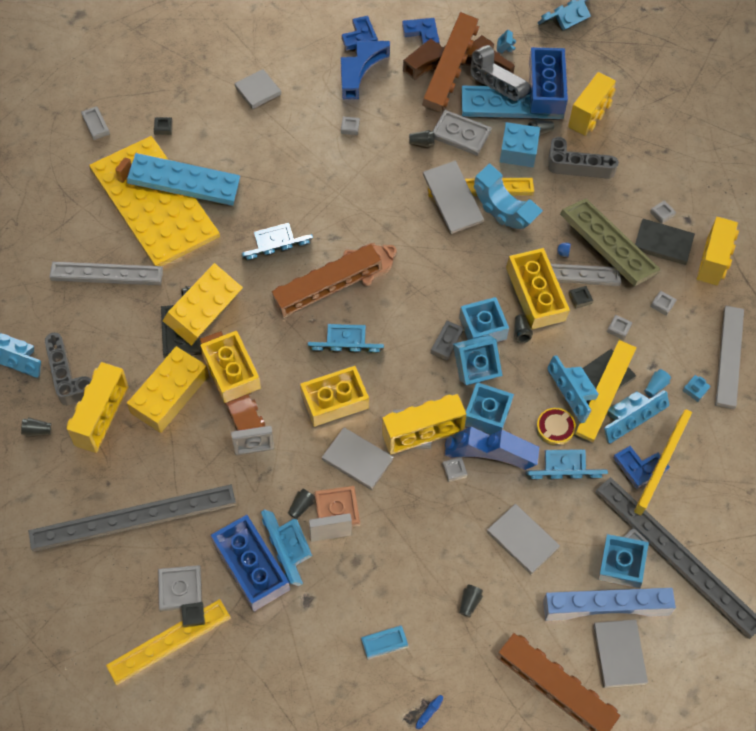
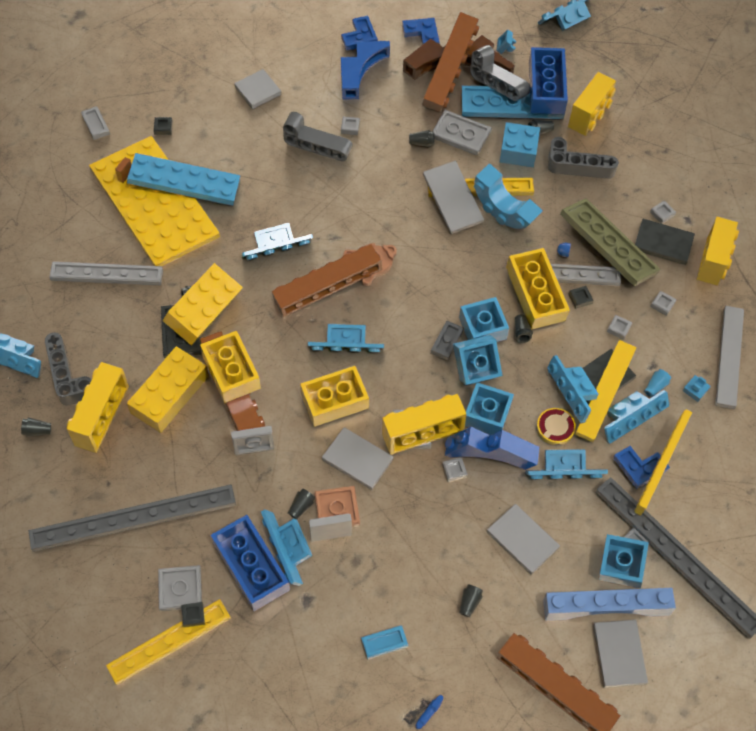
(314, 140): none -> dark grey beam

